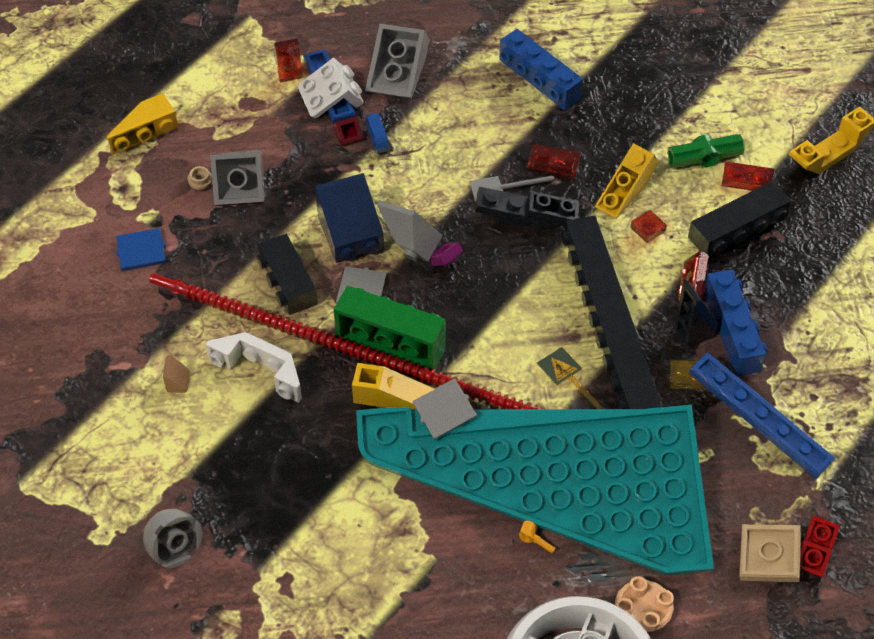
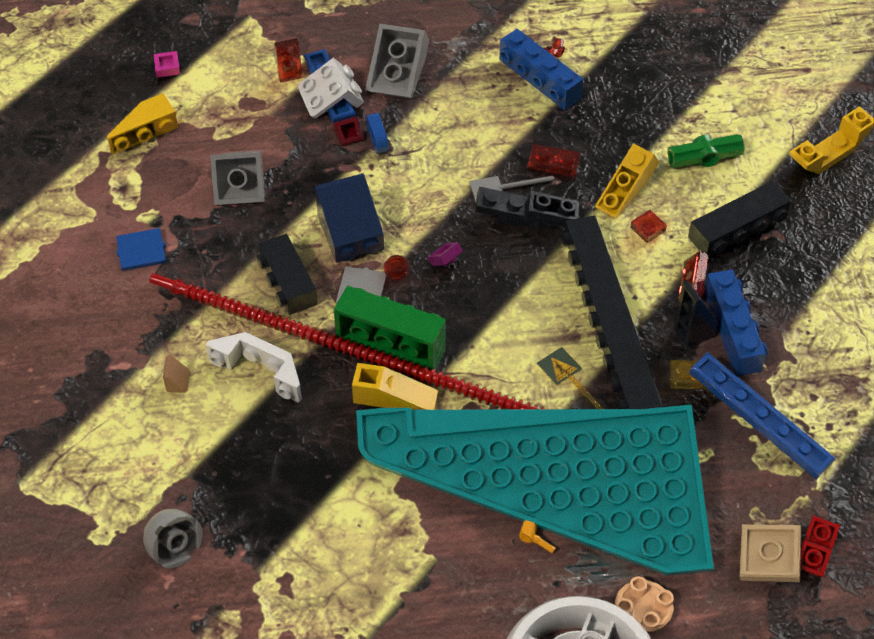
(166, 64): none -> dark pink plate
(199, 178): tan plate -> none
(398, 262): none -> clear red plate
(410, 231): light grey slope -> none
(444, 409): light grey piece -> none
(557, 48): none -> clear red hand
(746, 176): clear red plate -> none

